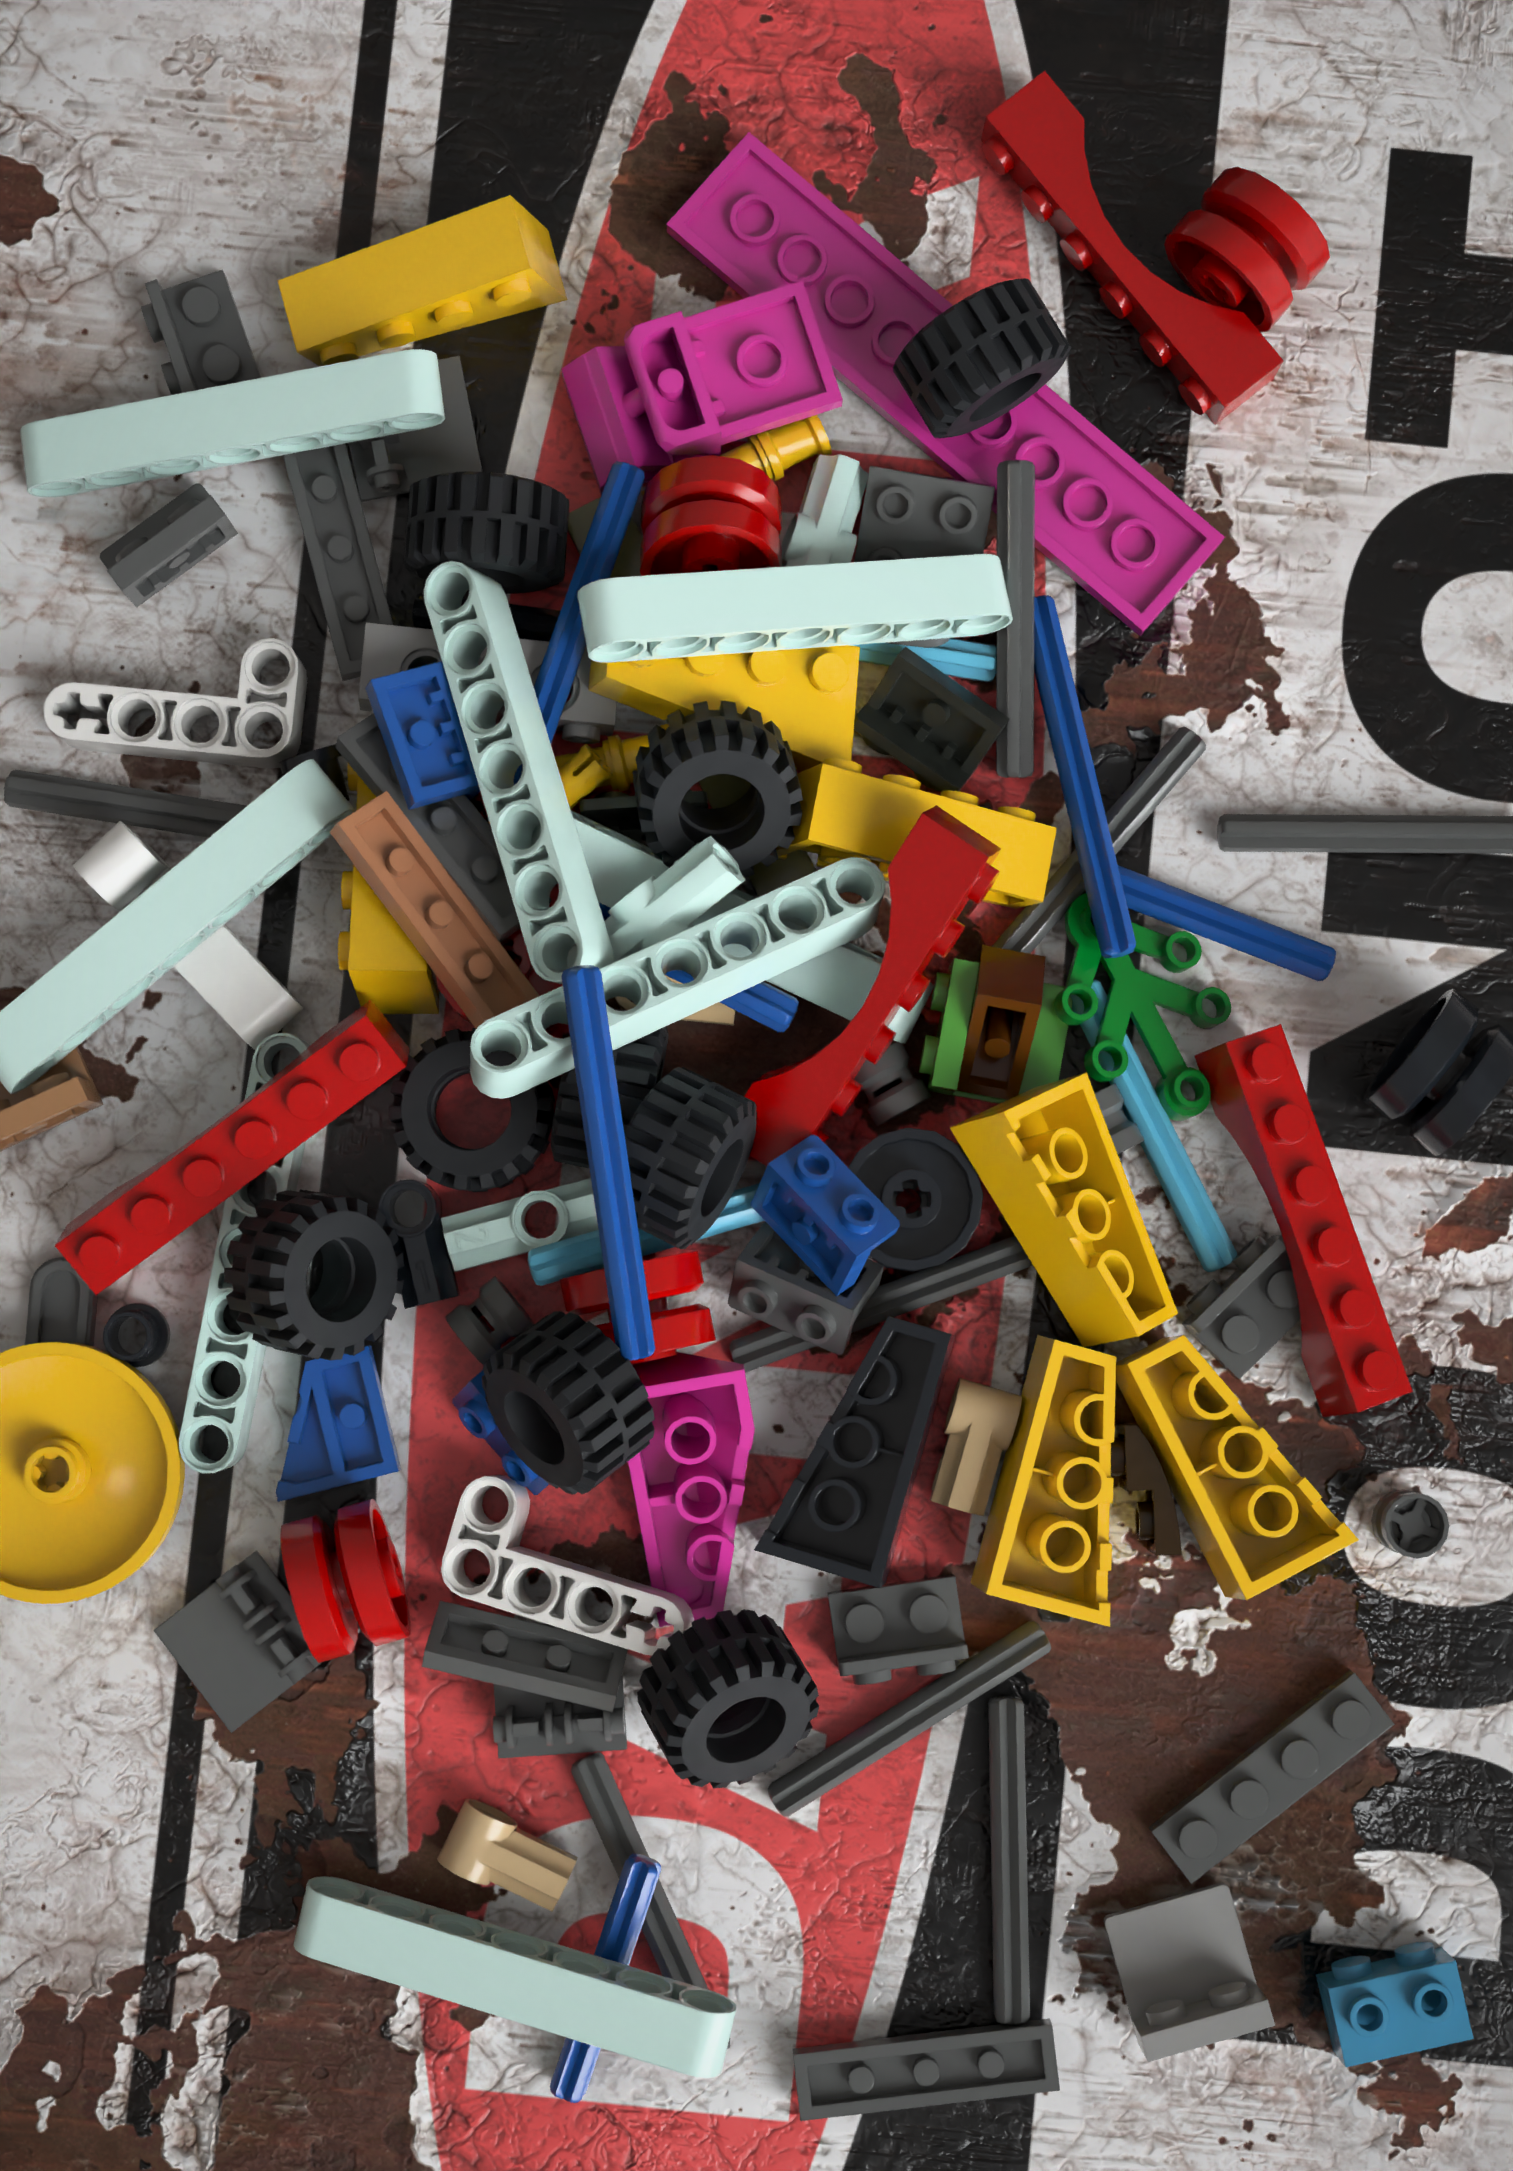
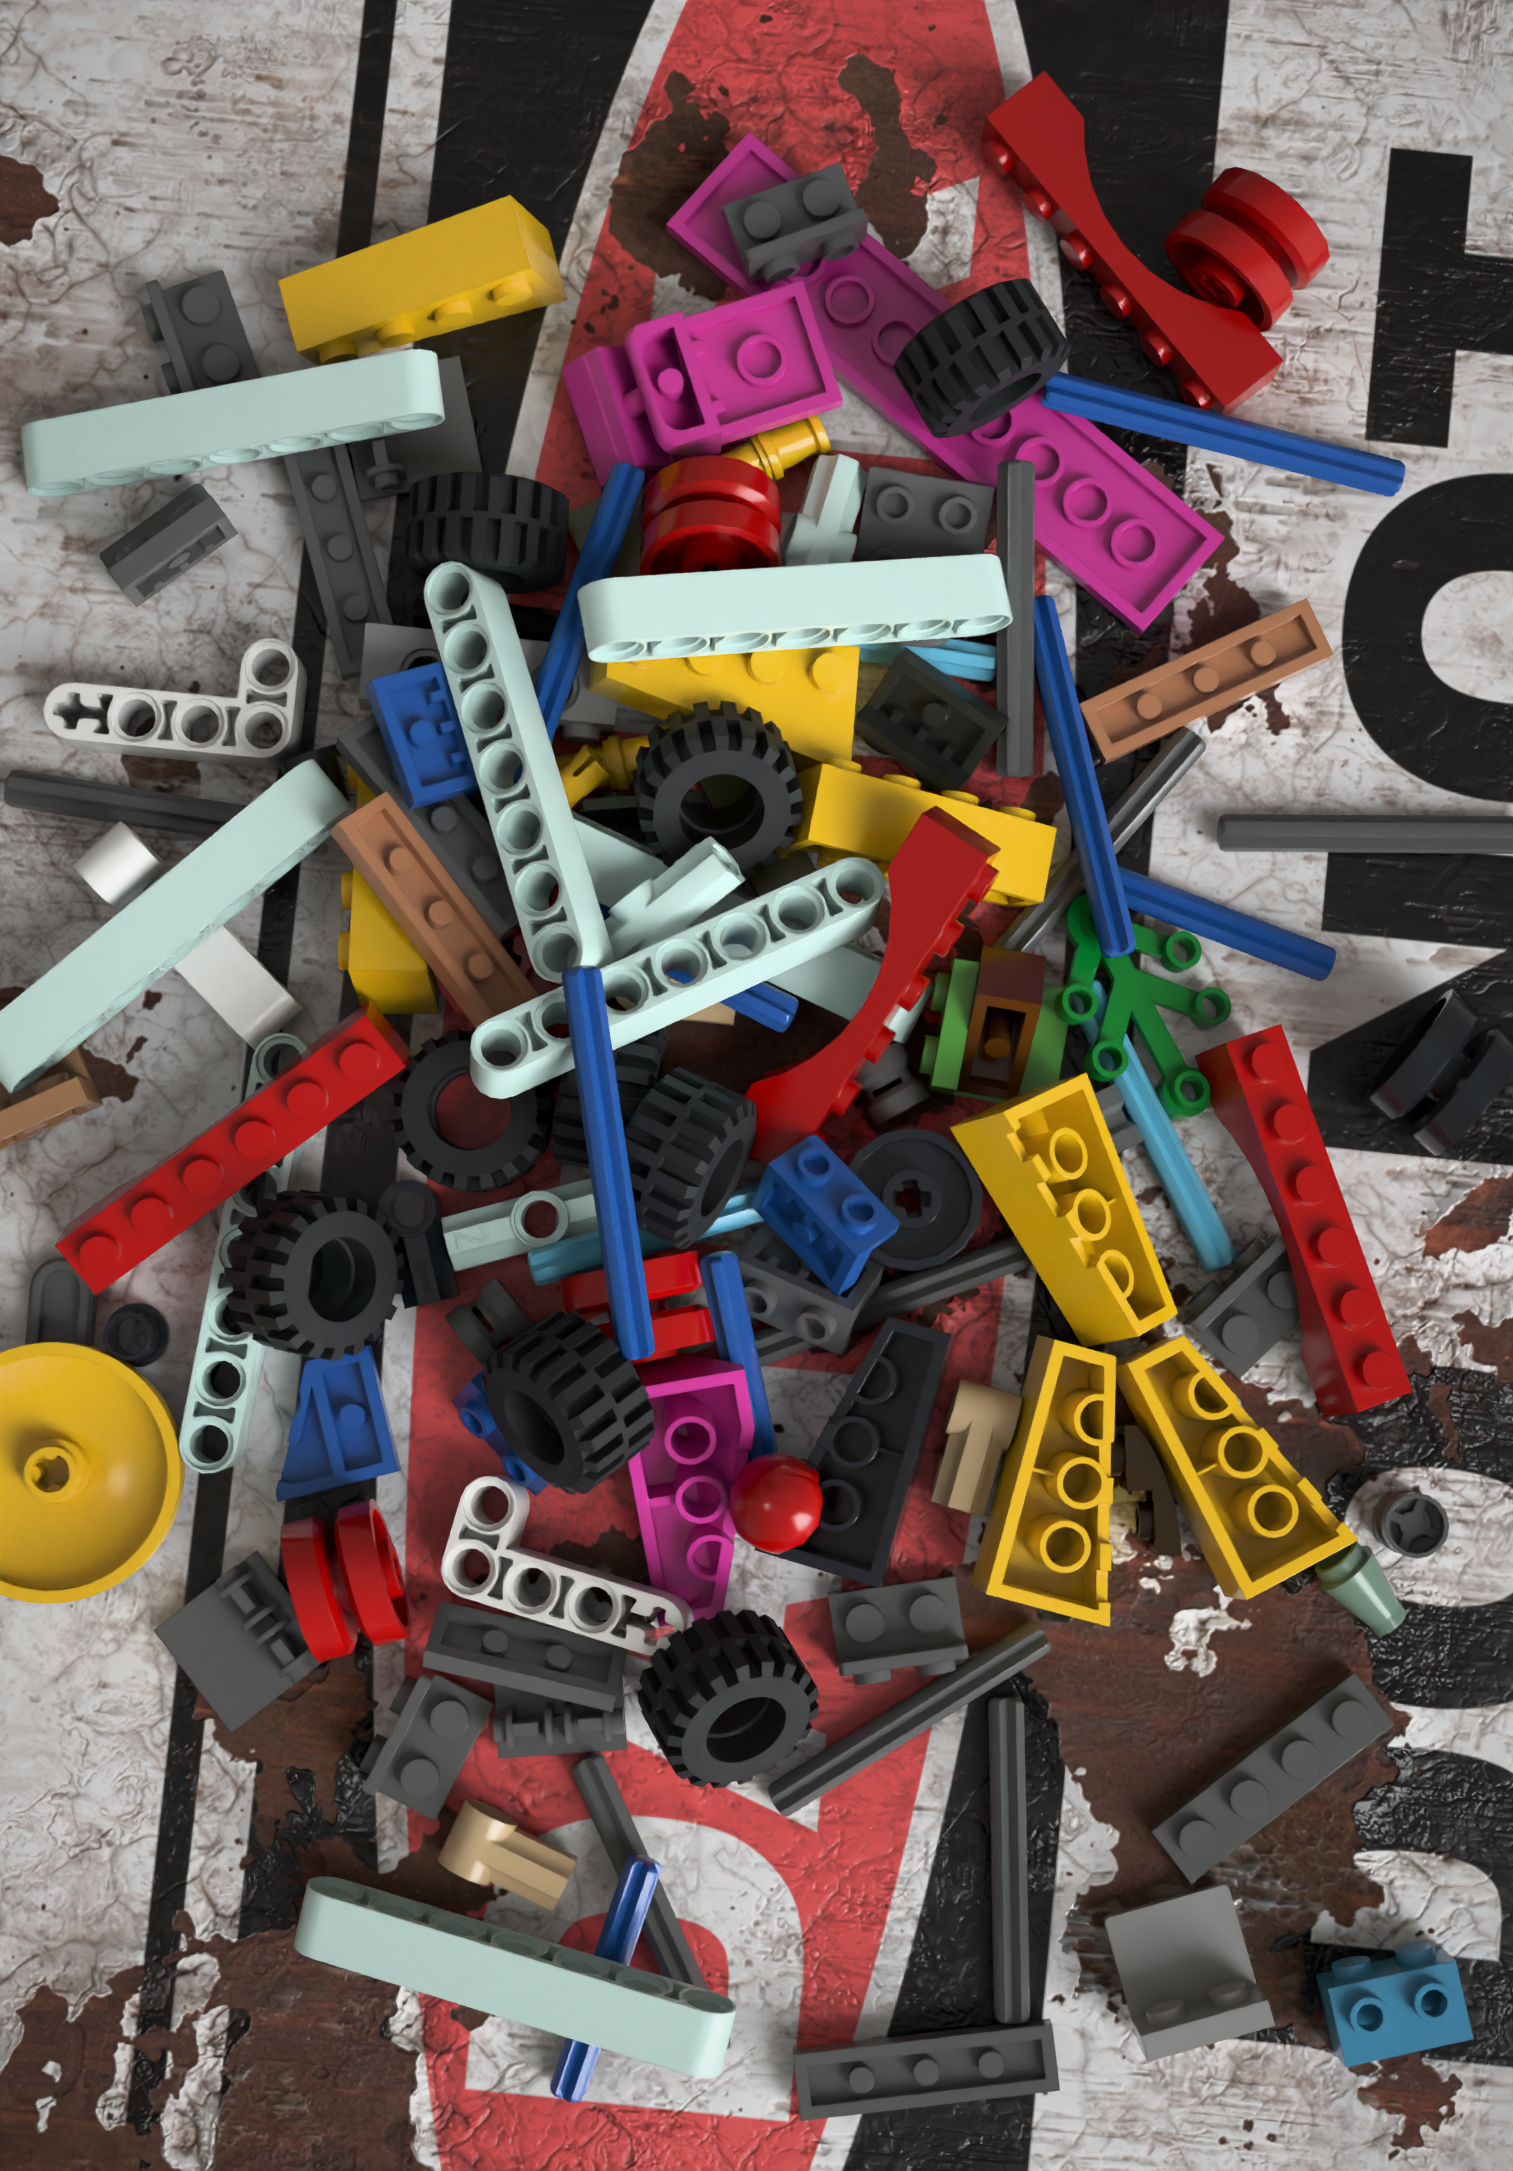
(428, 1742): none -> dark grey bracket
(736, 1339): none -> blue axle
(776, 1502): none -> red hair
(795, 225): none -> dark grey bracket
(1205, 681): none -> nougat plate
(1223, 434): none -> blue axle
(1361, 1587): none -> sand green cone

